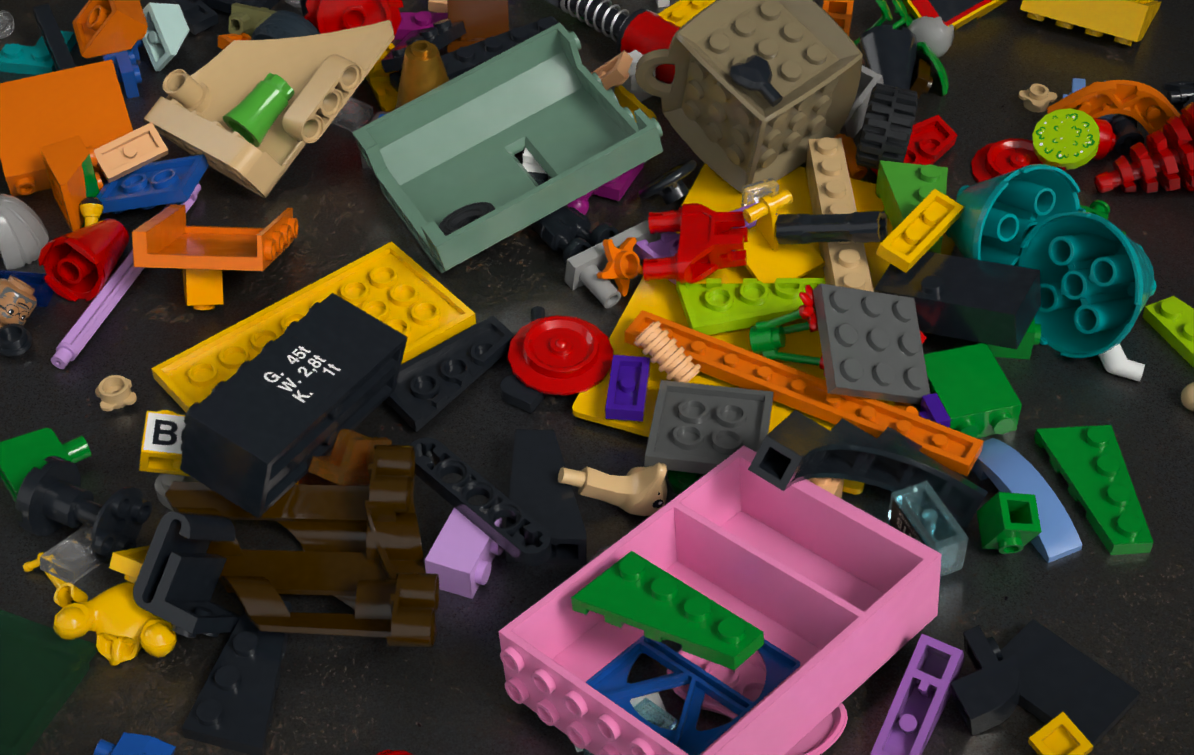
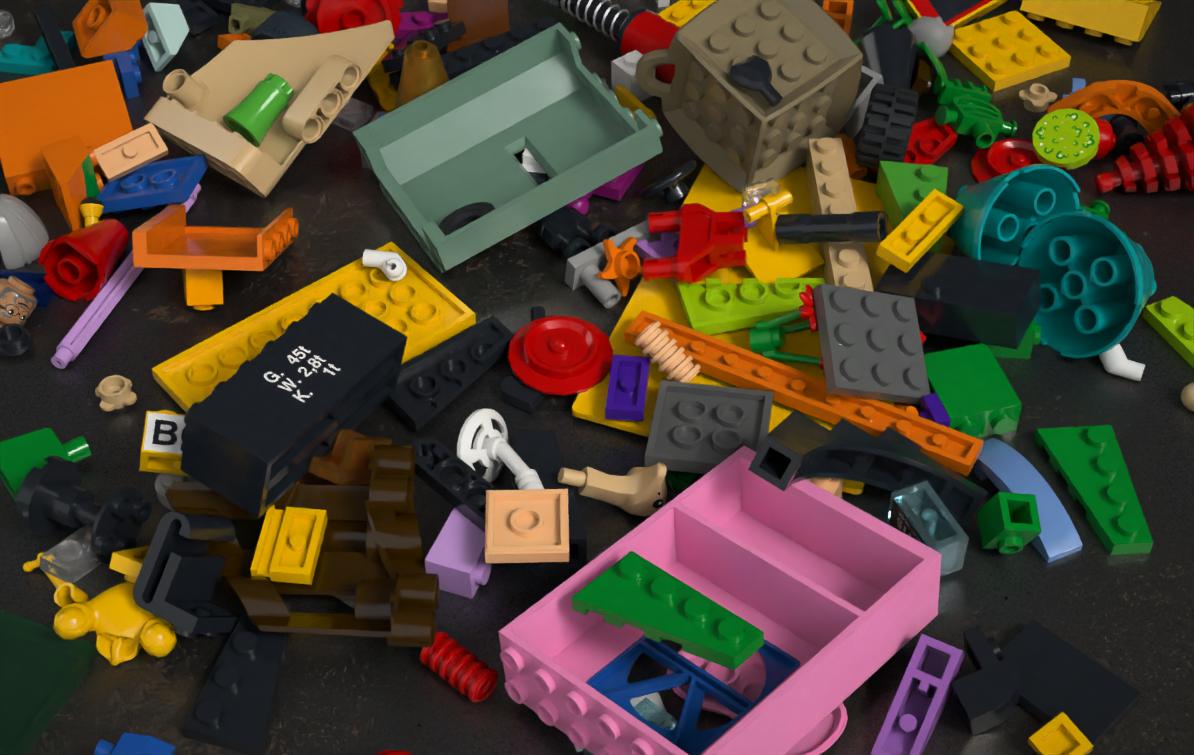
(289, 544): none -> yellow plate
(388, 262): none -> white arm
(459, 667): none -> red piece
(493, 449): none -> white dish
(527, 526): none -> light nougat tile
(615, 70): light nougat plate -> none
(970, 111): none -> green piece
(1007, 50): none -> yellow plate

